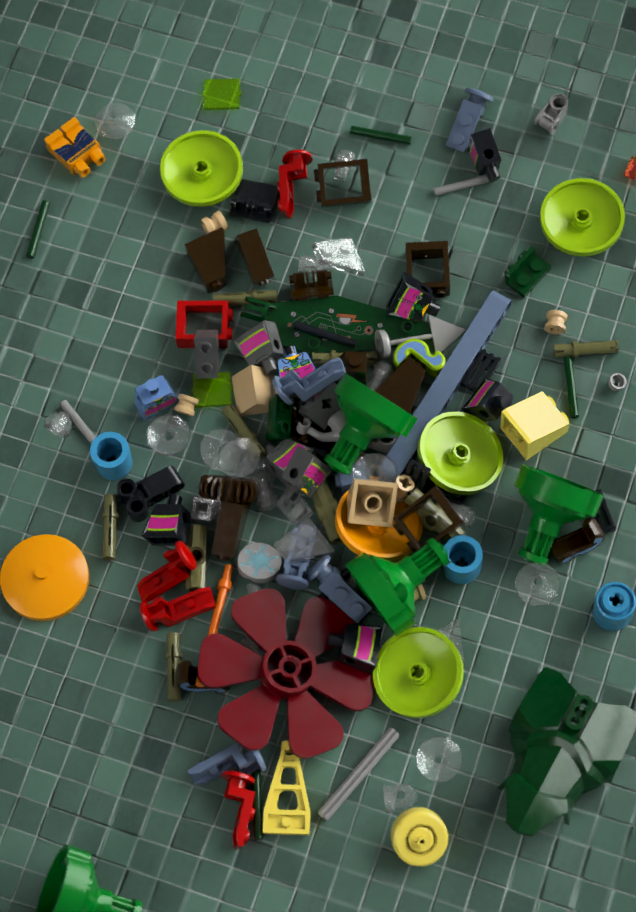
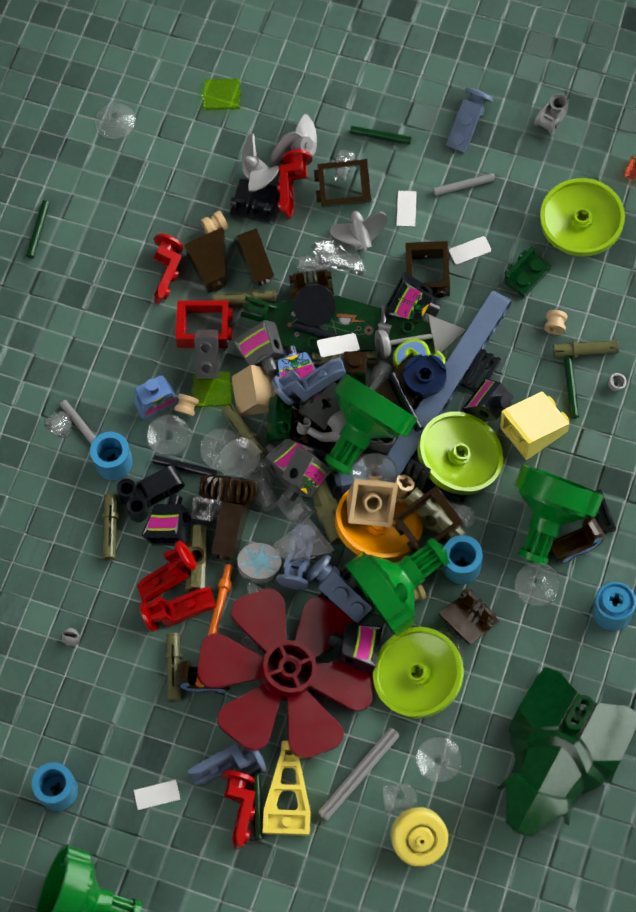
(44, 577): light orange dish -> none
(49, 777): none -> dark azure piece
(70, 641): none -> light grey hinge
(74, 148): light orange hips -> none
(156, 794): none -> white sticker
(168, 256): none -> red piece
(183, 466): none -> black bar
(201, 168): lime dish -> none
(255, 169): none -> light grey piece
(302, 139): none -> light grey piece
(314, 305): none -> black tile
(338, 345): none -> white sticker
(360, 231): none -> light grey piece
(384, 326): none -> flat silver hand
(404, 400): none -> black bar
(406, 208): none -> white sticker
(425, 387): none -> dark blue plate
(469, 616): none -> dark brown hinge
(470, 250): none -> white sticker
(485, 154): black torso -> none

